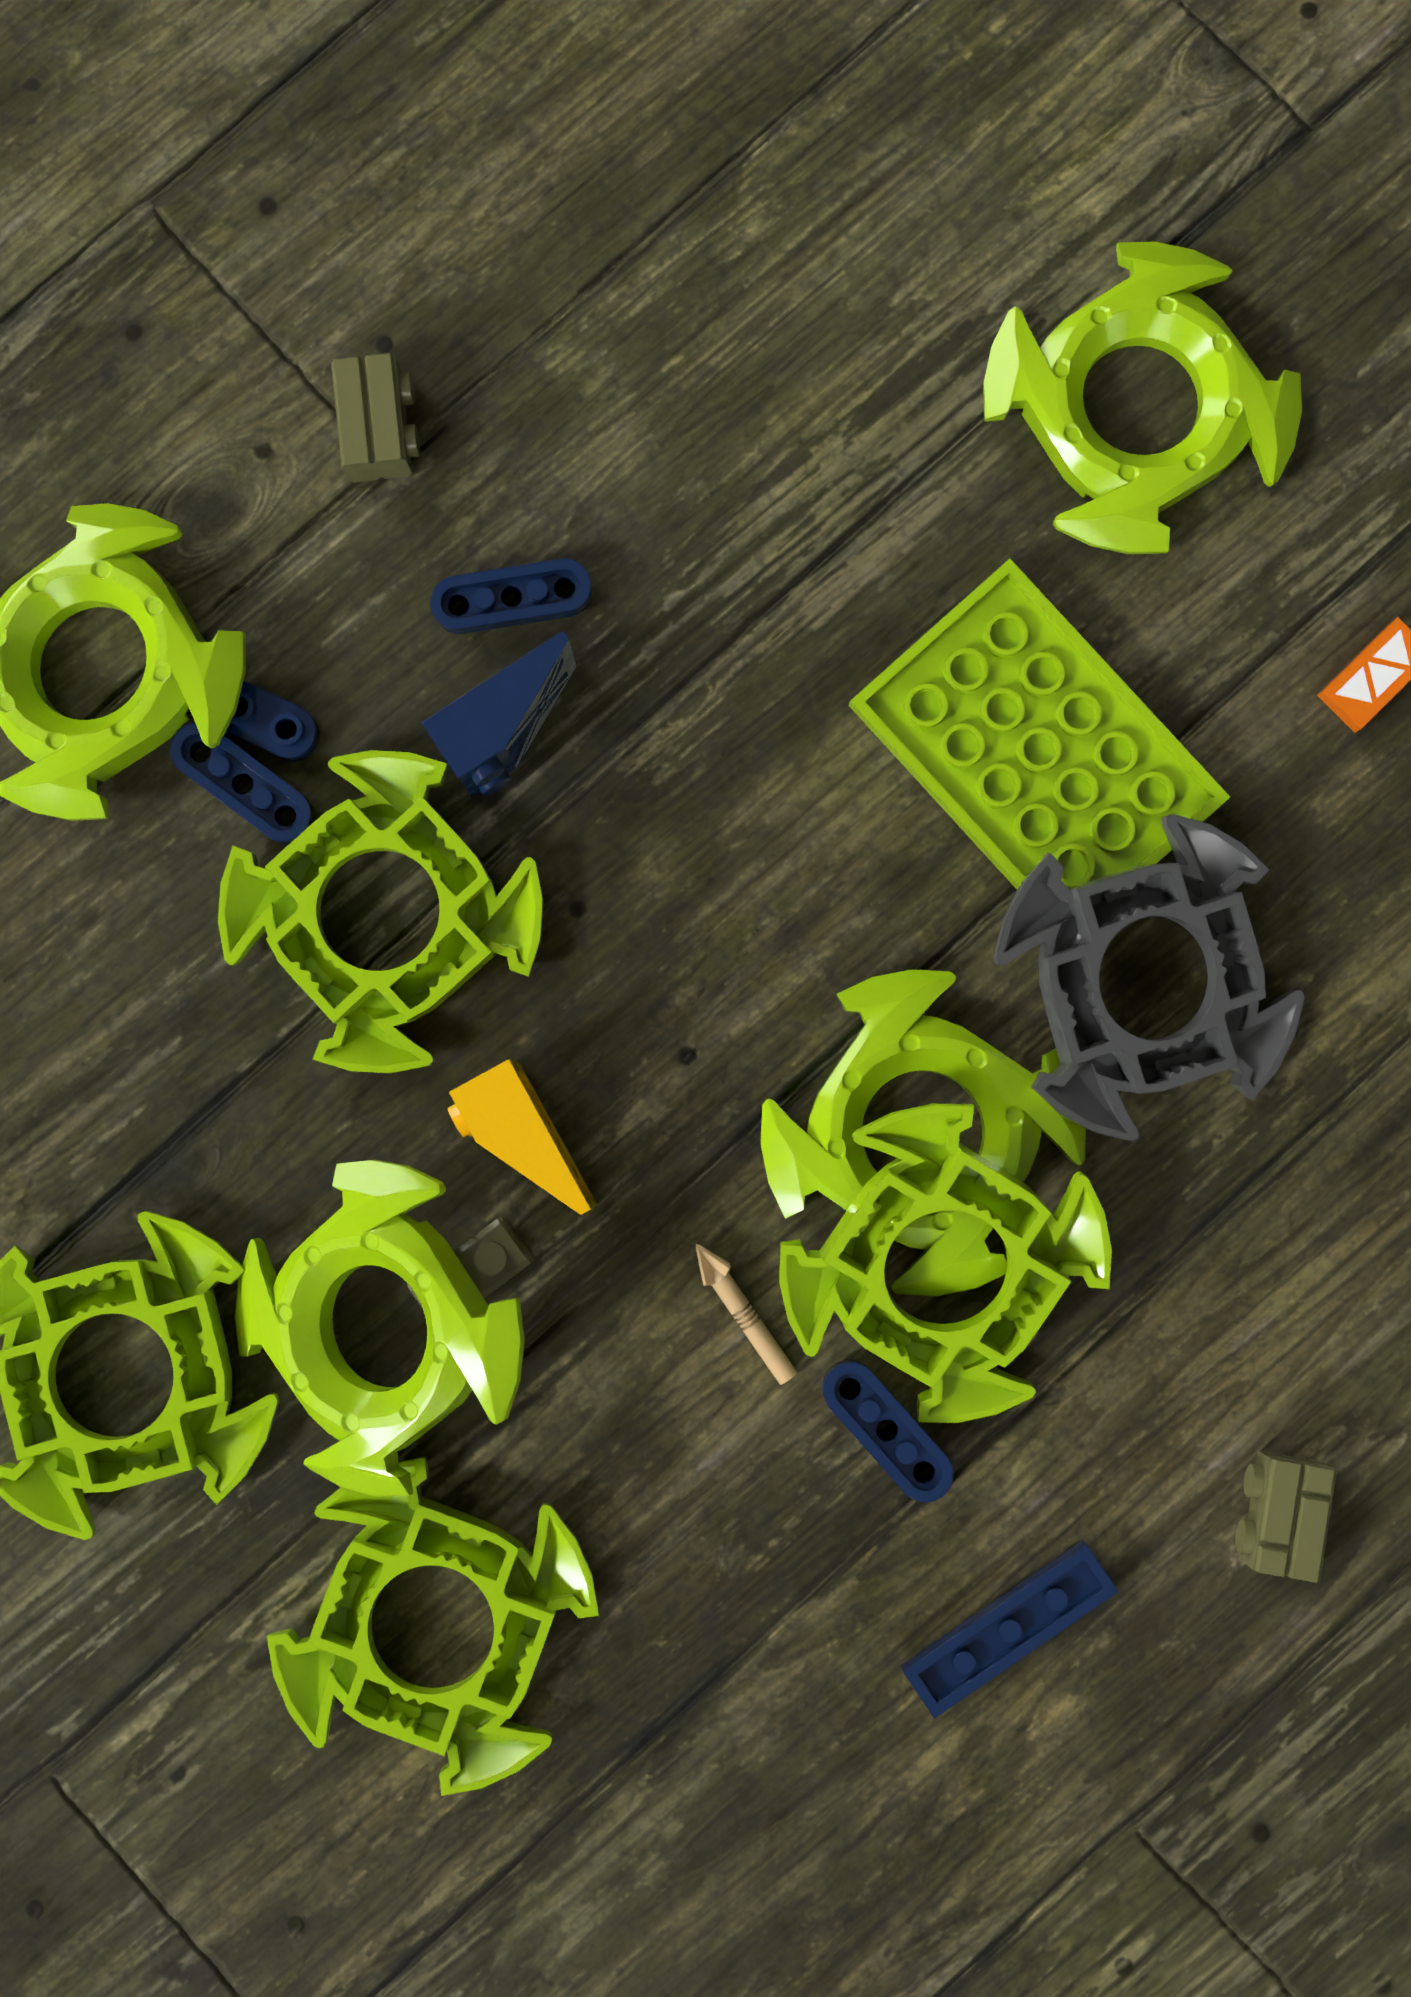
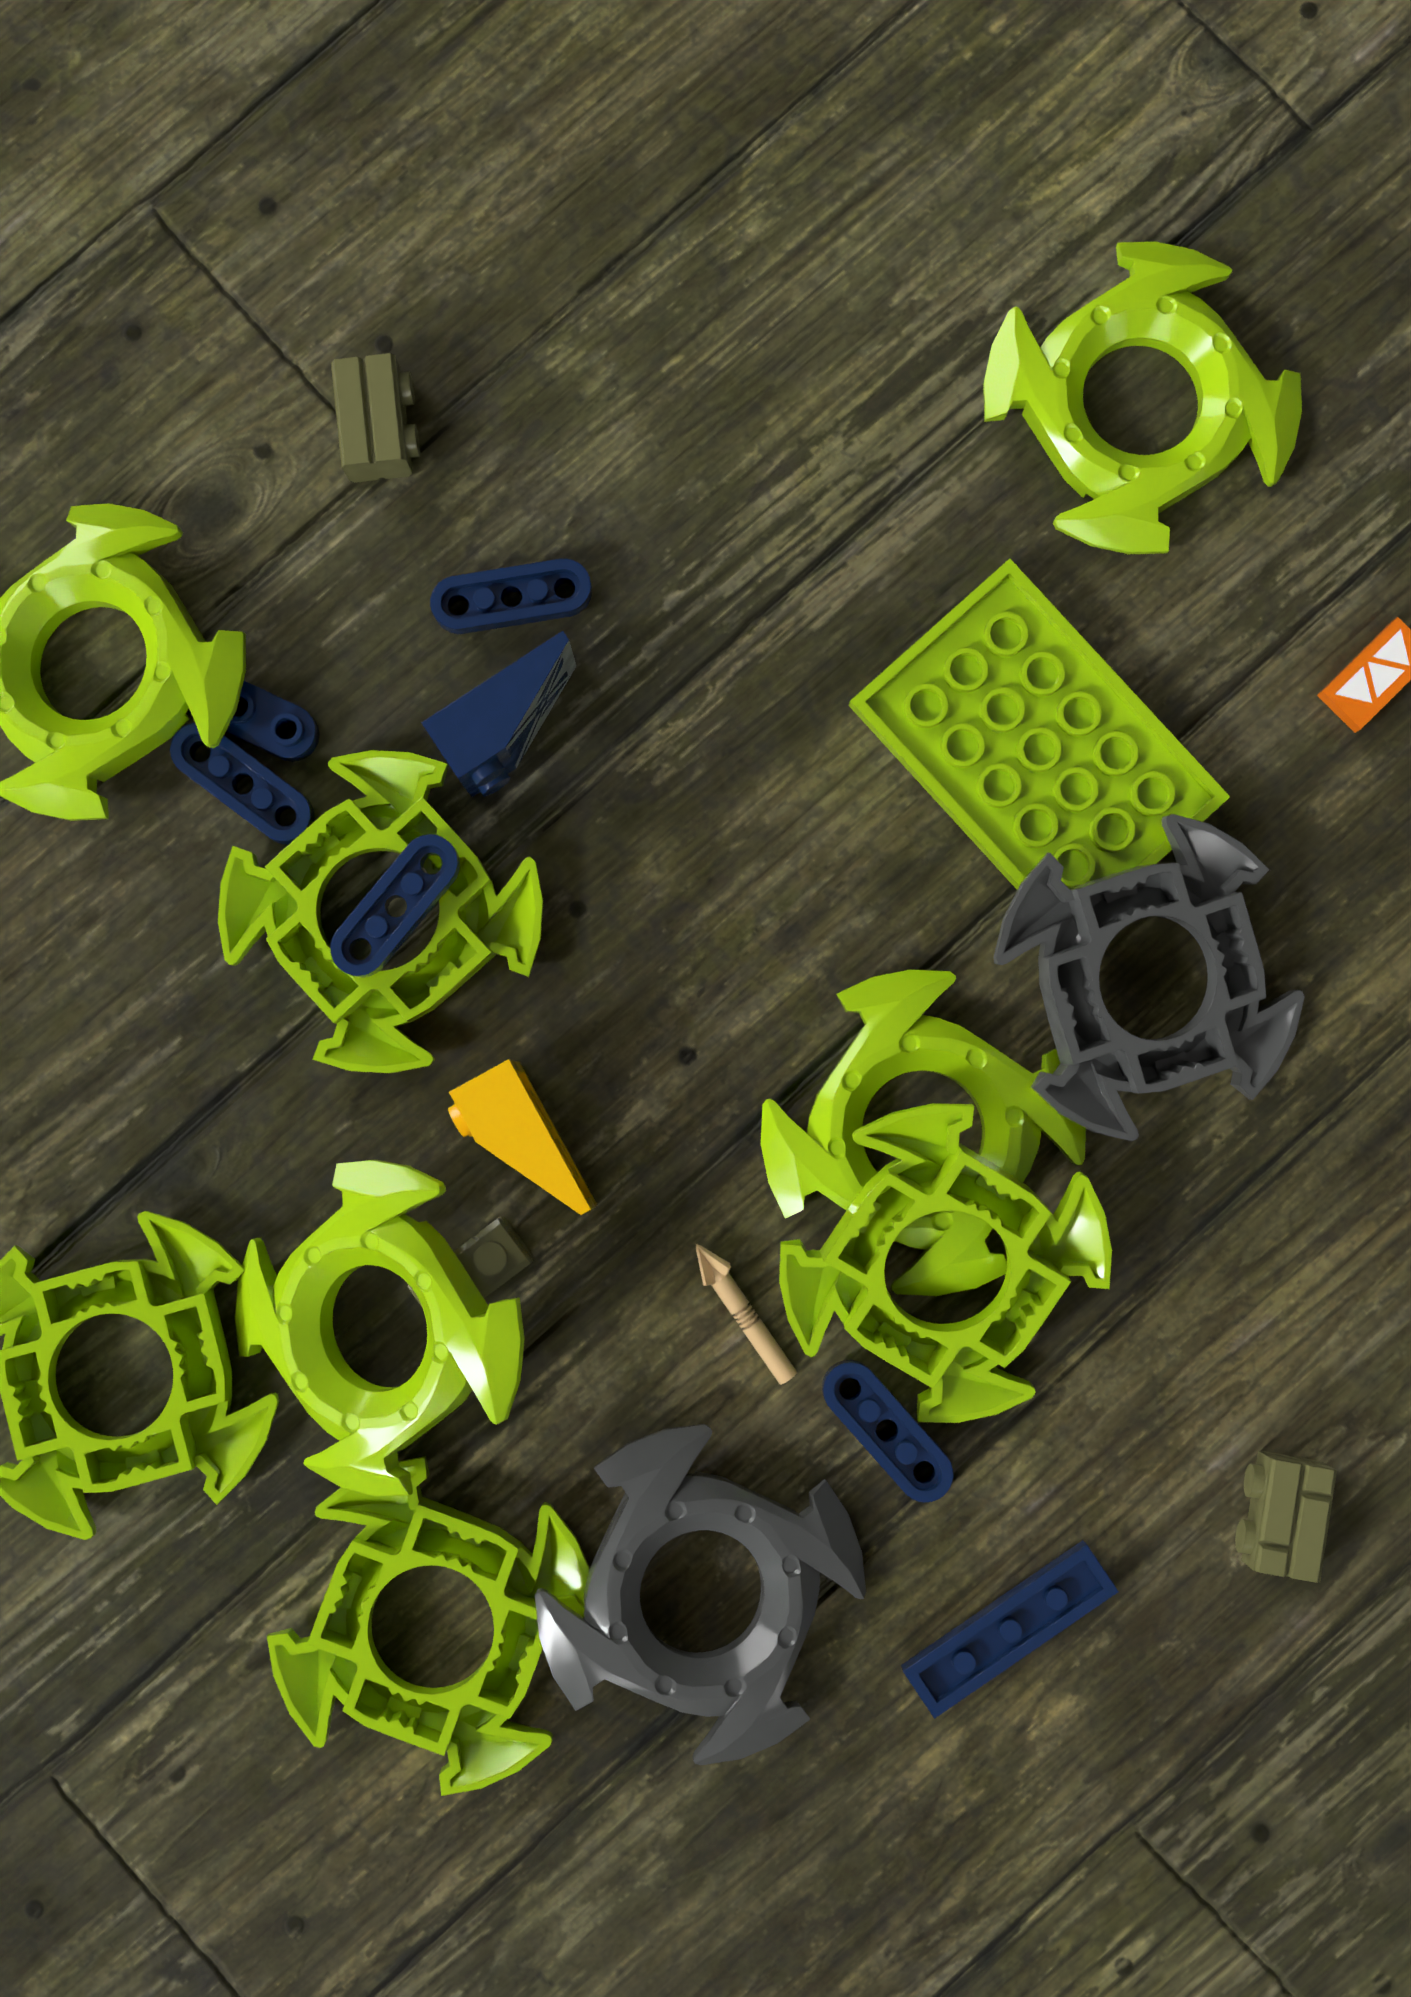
(372, 918): none -> dark blue plate
(732, 1682): none -> dark grey piece

